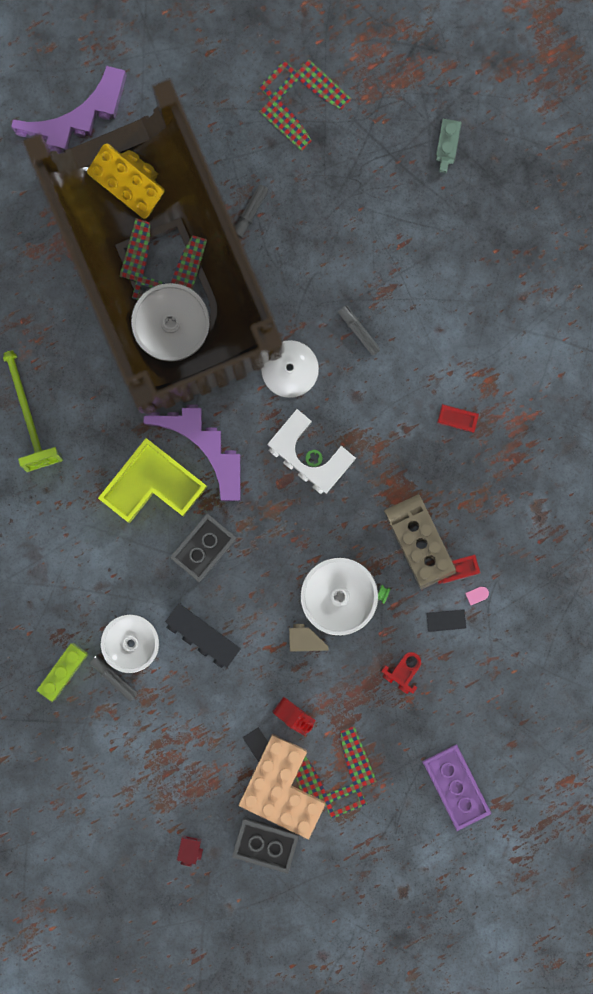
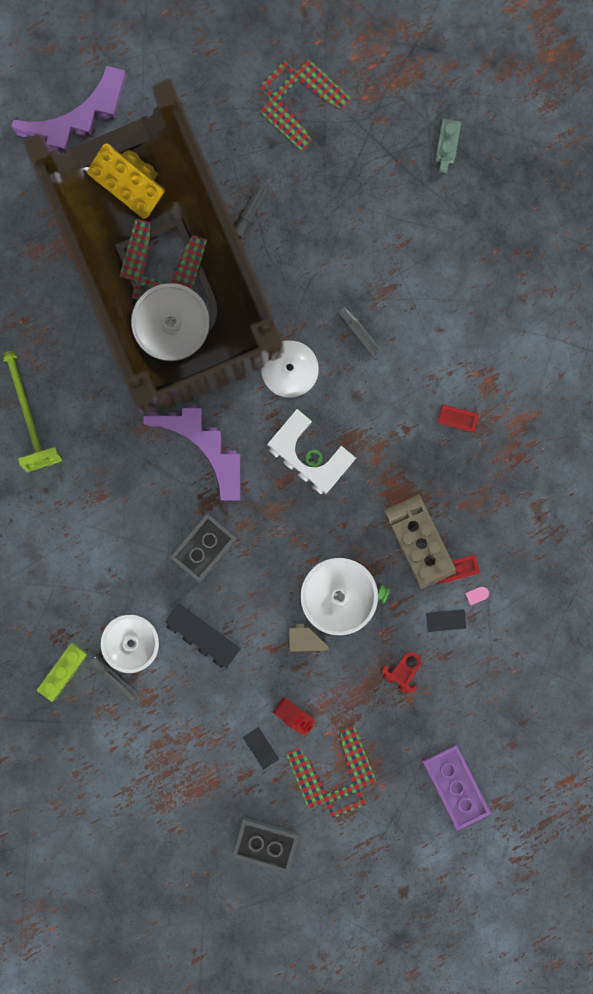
(150, 473): neon yellow piece -> none
(189, 851): dark red brick -> none
(271, 791): light nougat piece -> none

